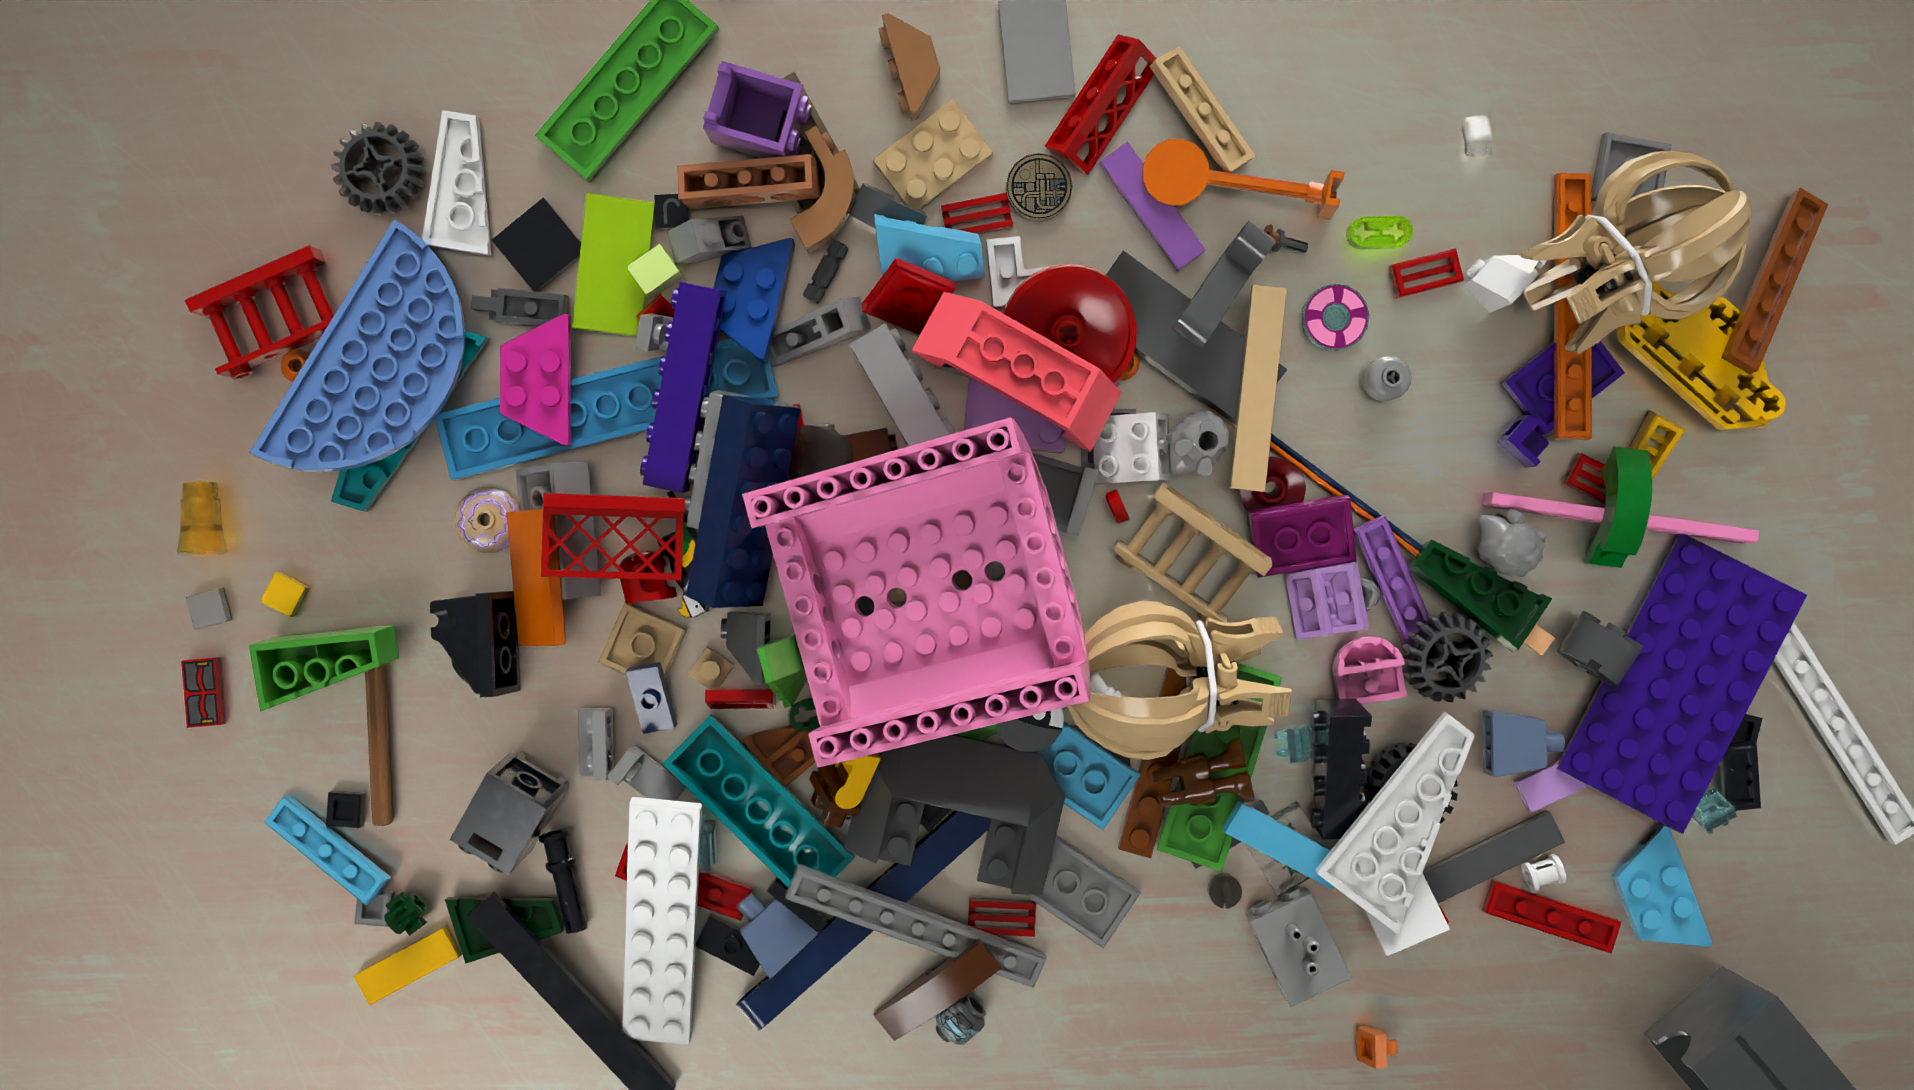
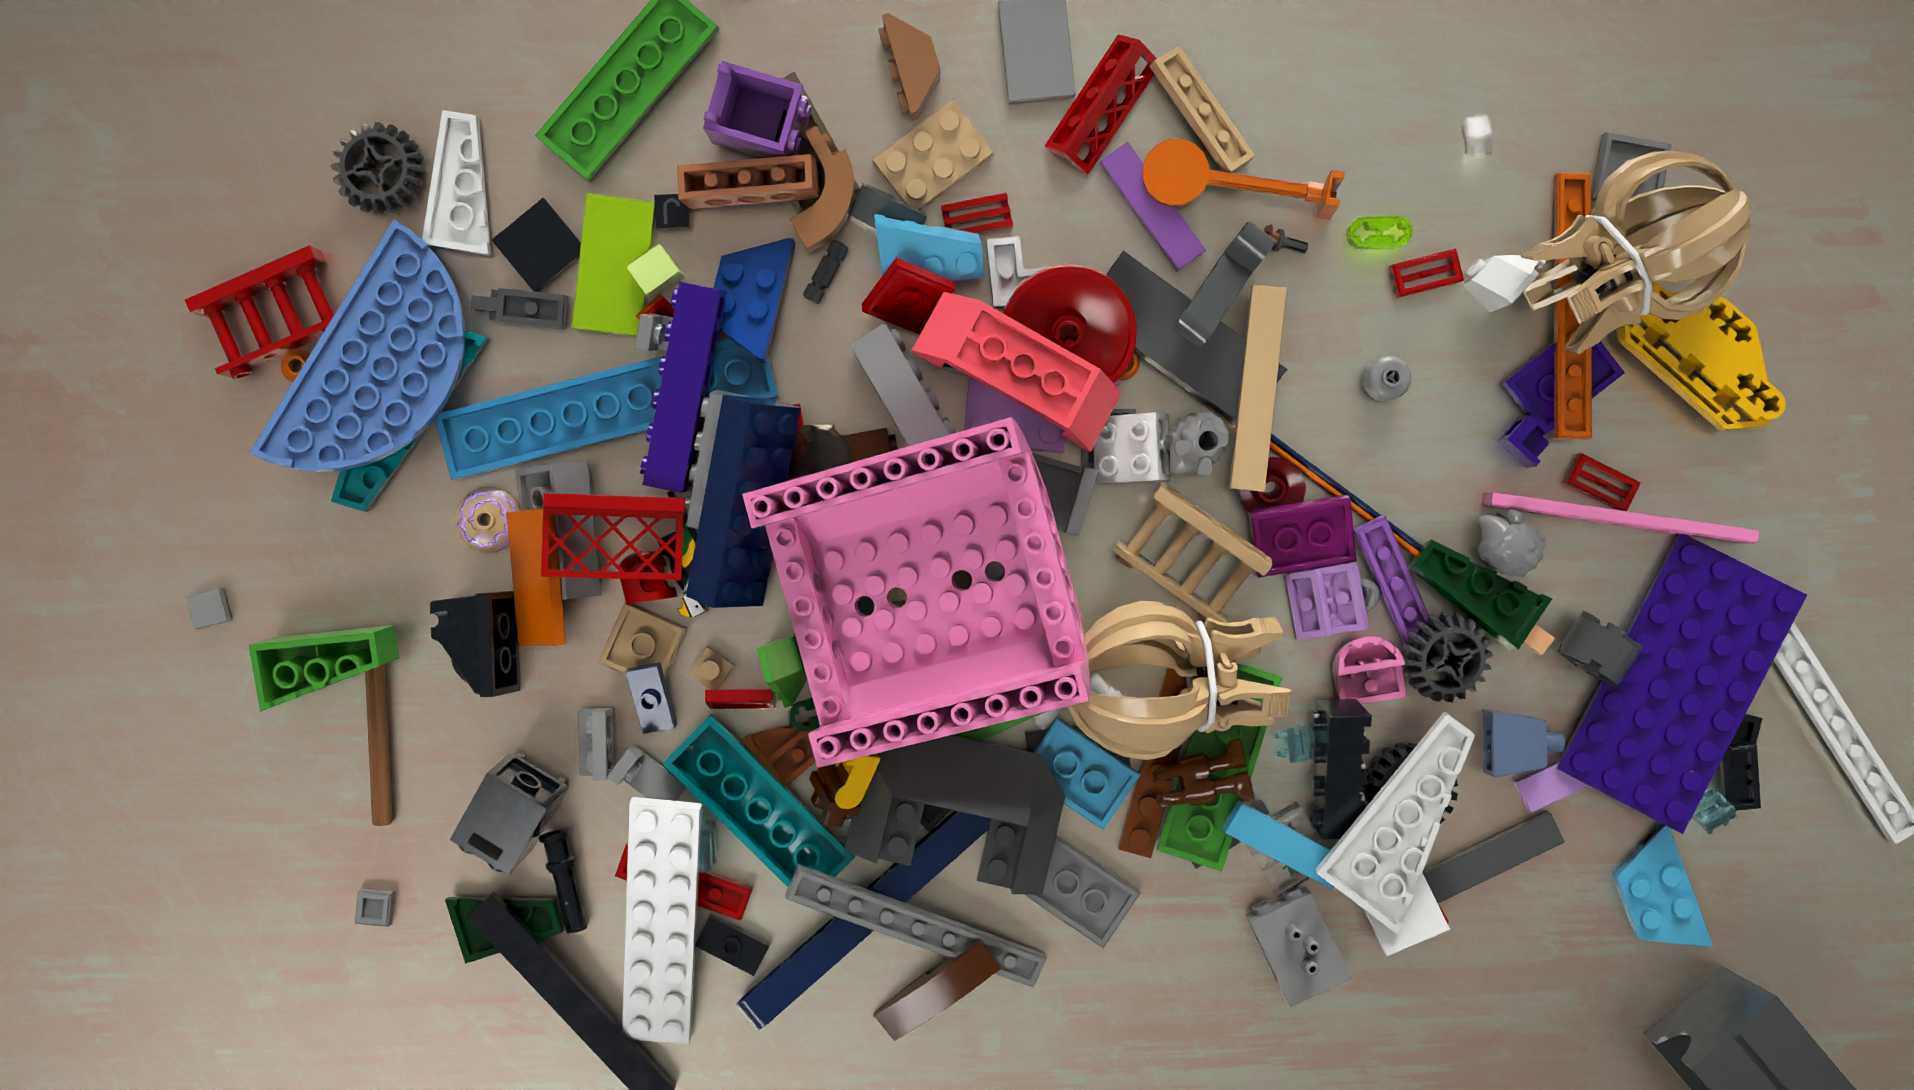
(201, 520): clear yellow plant -> none
(203, 692): tile -> none
(284, 594): yellow tile -> none
(327, 849): medium azure tile -> none
(345, 809): black tile -> none
(406, 913): dark green gear -> none
(407, 965): yellow tile -> none
(538, 379): dark pink wing -> none
(708, 238): light grey slope -> none
(743, 636): dark grey slope -> none
(773, 933): sand blue torso -> none
(814, 918): black tile -> none
(818, 330): light grey slope -> none
(961, 1020): head -> none
(1003, 904): red tile -> none
(1033, 731): dark grey tile -> none
(1039, 187): tile -> none
(1117, 506): red tile -> none
(1224, 890): clear smoke tile -> none
(1335, 317): tile -> none
(1374, 1047): orange tile -> none
(1543, 872): white bush -> none
(1551, 916): red tile -> none
(1627, 507): green arch -> none
(1667, 442): yellow slope -> none
(1774, 281): dark orange plate -> none

